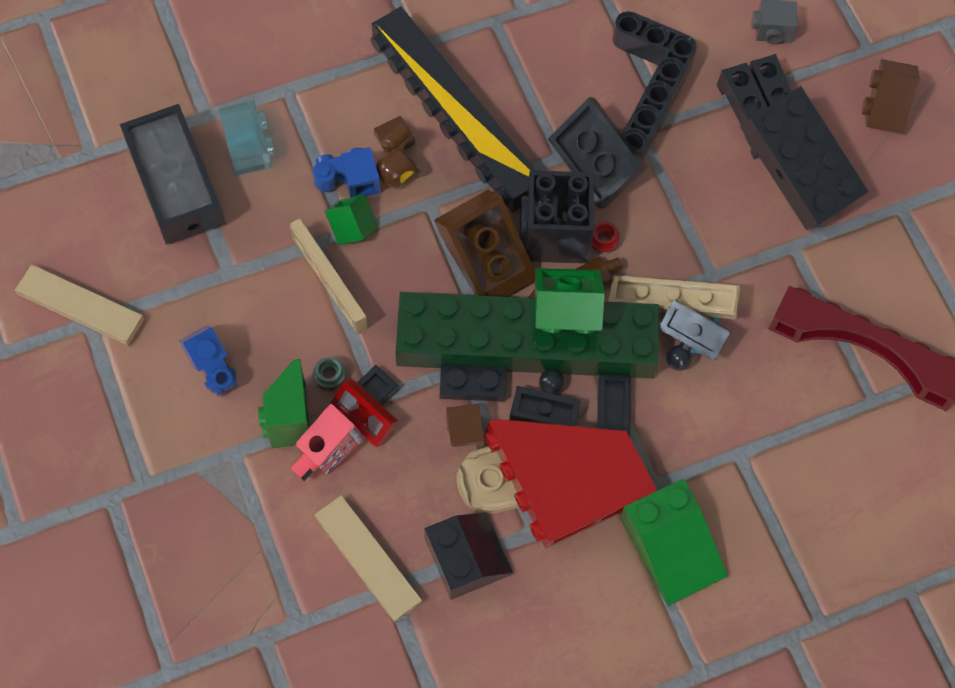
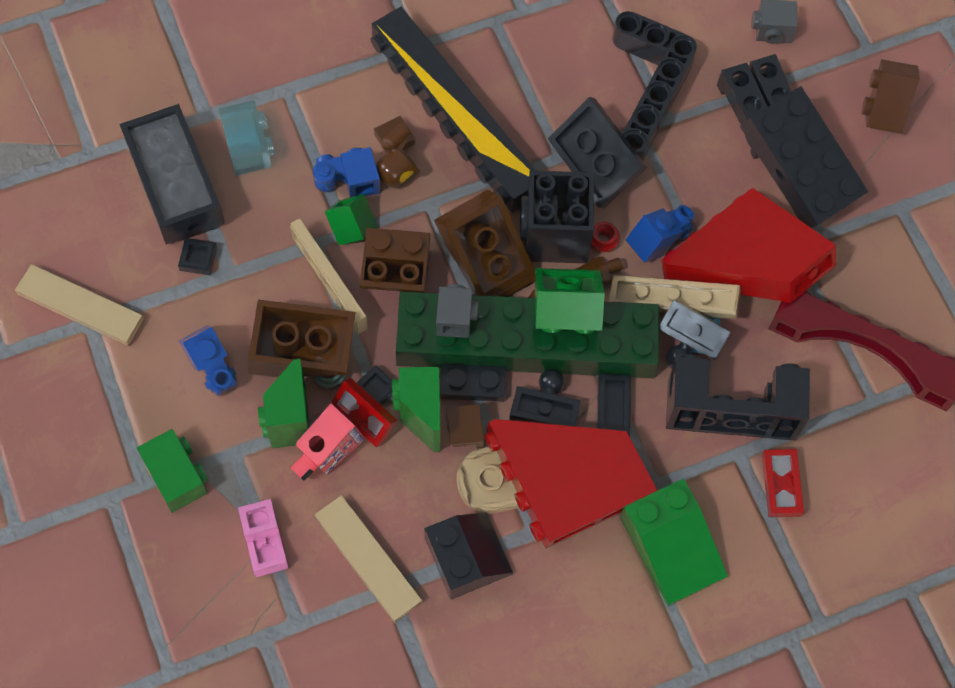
(172, 469): none -> green brick
(197, 256): none -> black tile
(263, 538): none -> bright pink slope
(300, 332): none -> reddish brown slope
(395, 260): none -> reddish brown slope
(418, 400): none -> green slope
(455, 311): none -> dark grey brick
(659, 231): none -> blue brick
(756, 248): none -> red slope
(777, 416): none -> black plate
(782, 483): none -> red piece

